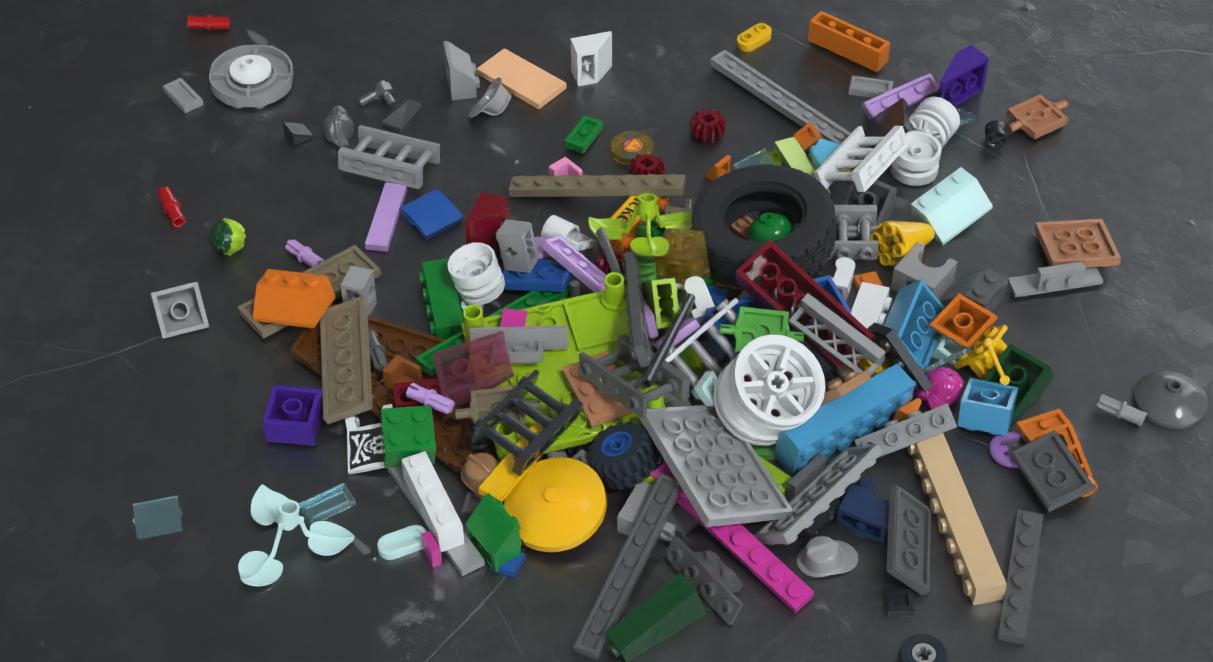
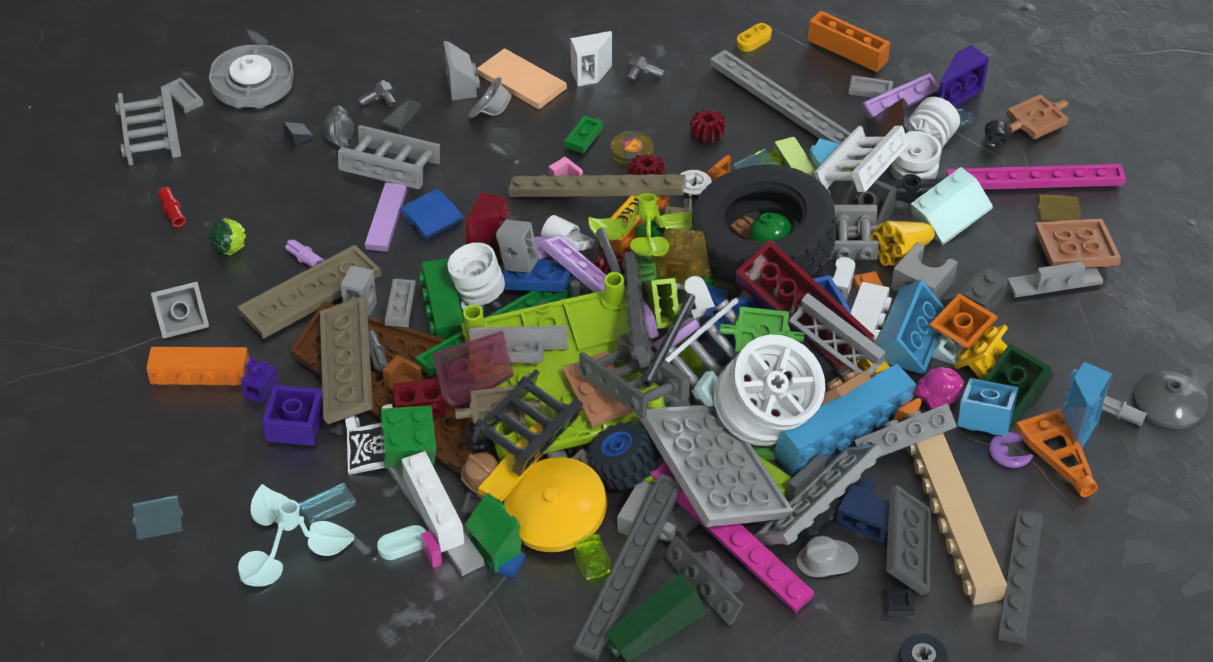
(168, 128): none -> light grey fence
(197, 365): none -> orange brick
(208, 22): red pin -> none
(259, 380): none -> dark purple brick
(292, 298): orange slope -> none
(400, 303): none -> light grey tile
(430, 398): lavender axle -> none
(513, 318): dark pink tile -> none
(592, 557): none -> clear neon green brick
(639, 66): none -> flat silver piece
(701, 178): none -> white gear
(808, 136): orange plate -> none
(898, 354): black plate -> none
(912, 186): none -> black piece
(947, 359): clear light blue piece -> none
(1003, 379): yellow hinge -> none
(1047, 176): none -> dark pink plate
(1052, 471): dark grey tile -> none
(1058, 208): none -> clear yellow piece
(1085, 400): none -> dark azure slope

